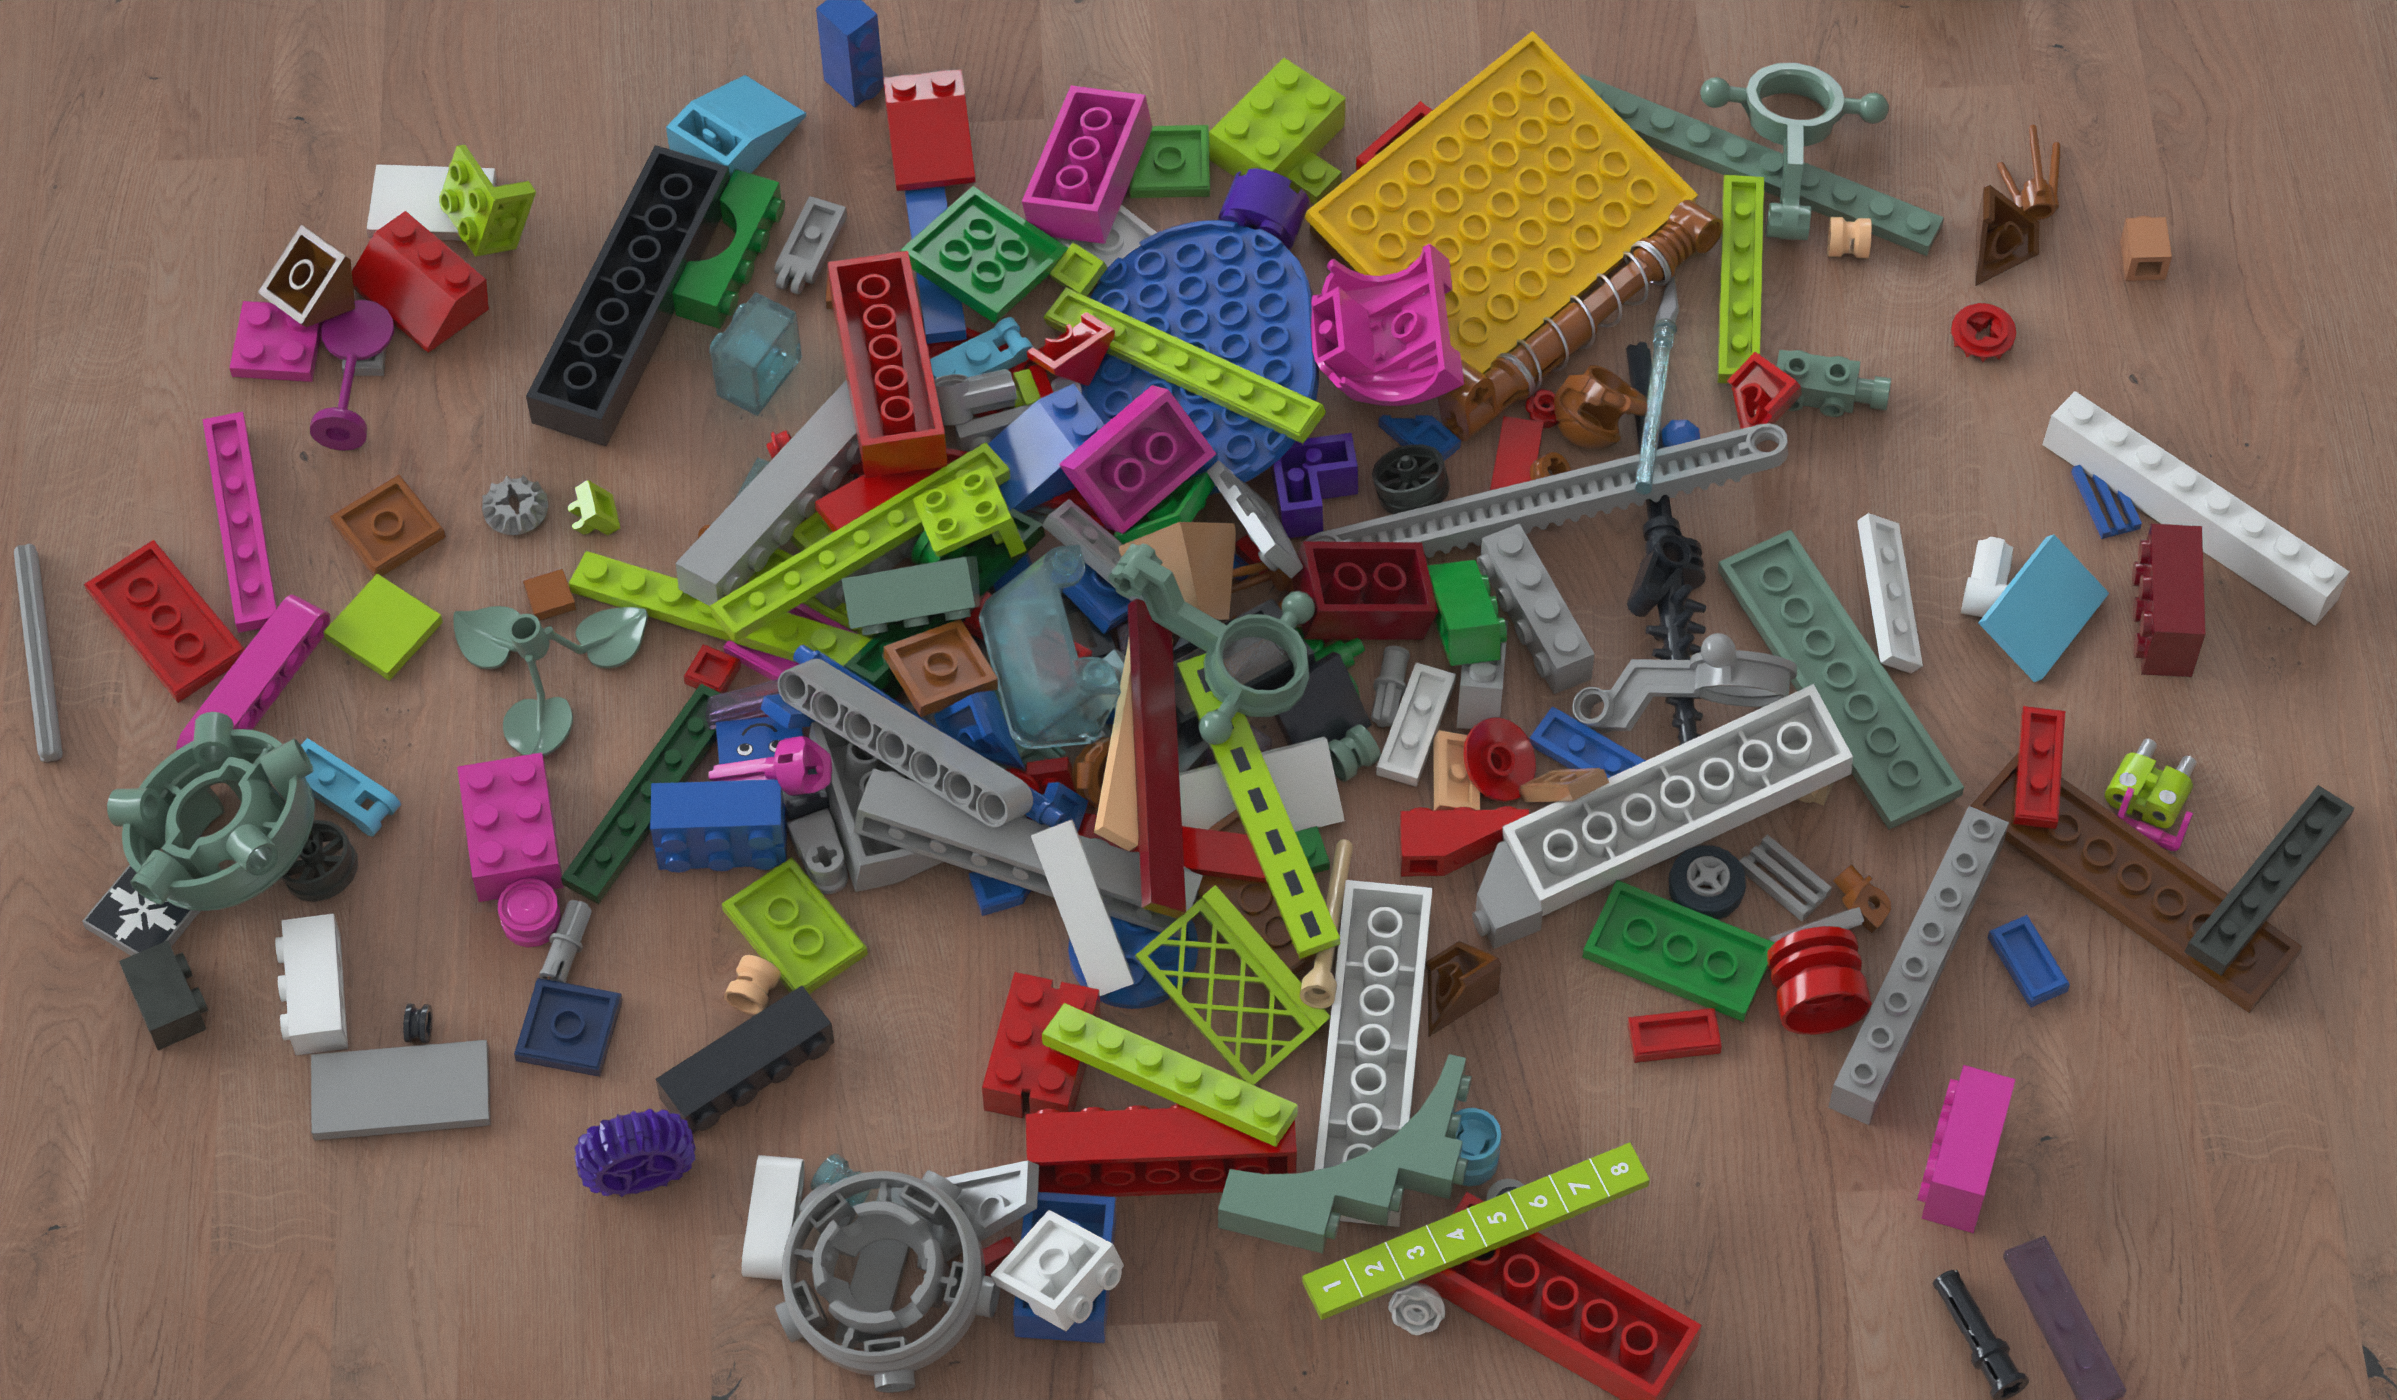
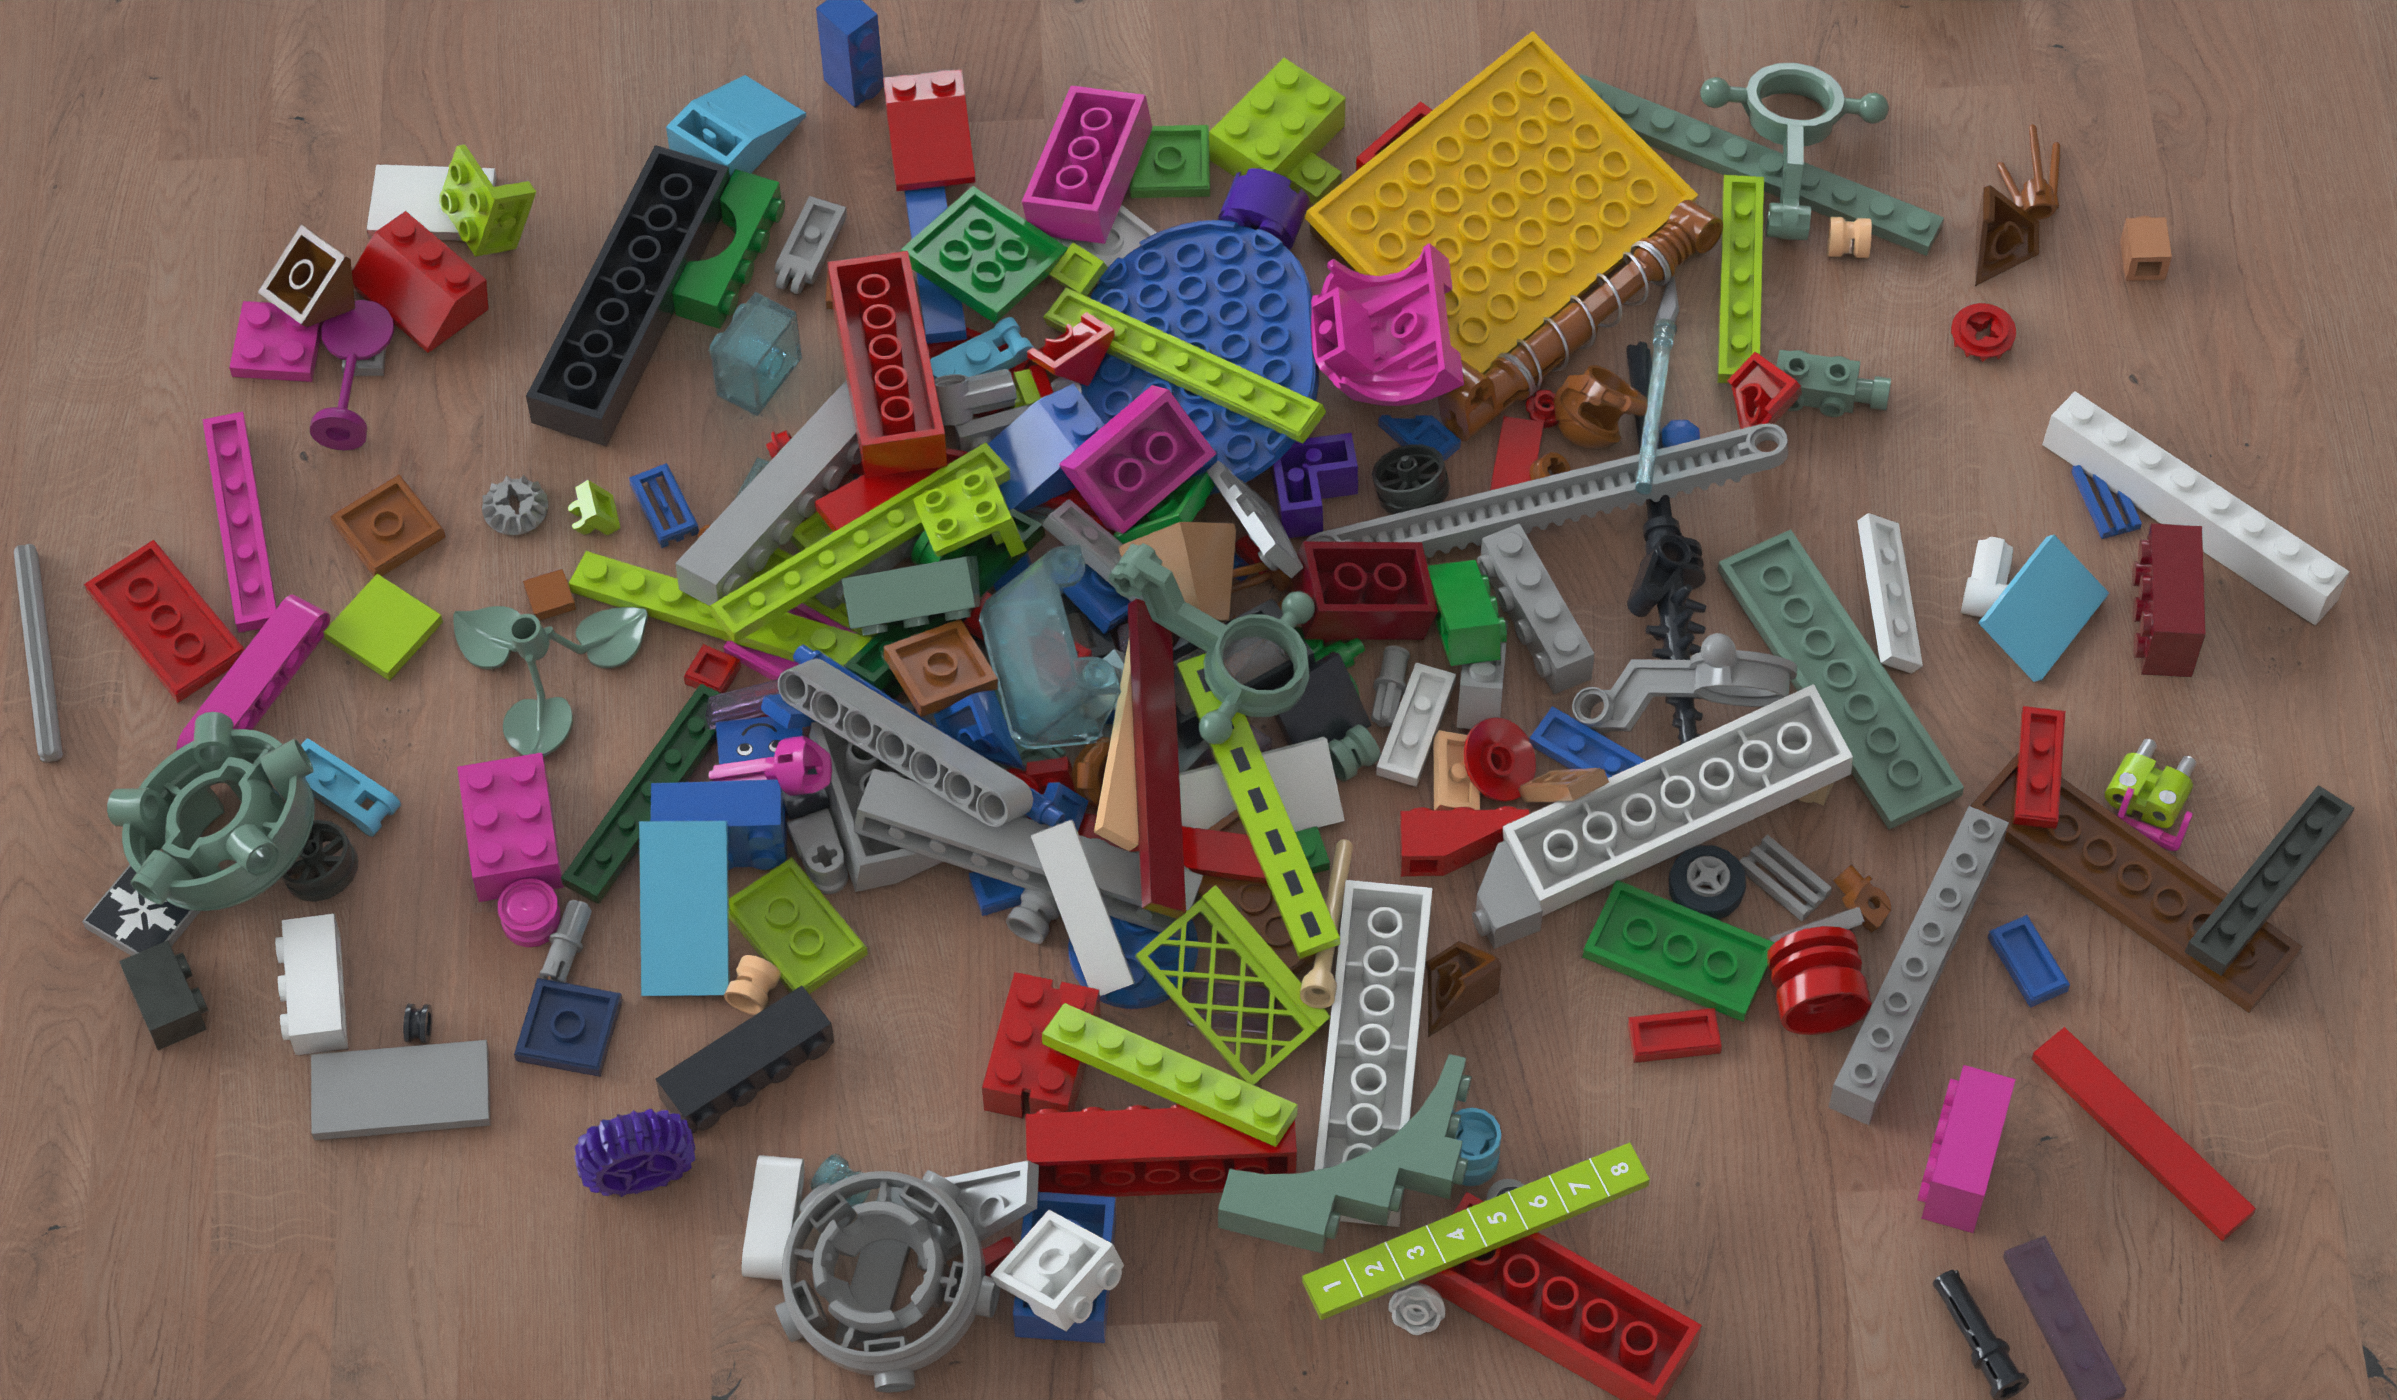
(675, 531): none -> blue tile
(684, 908): none -> medium azure tile
(1033, 916): none -> light grey wheel
(1228, 996): none -> tile
(2143, 1134): none -> red tile

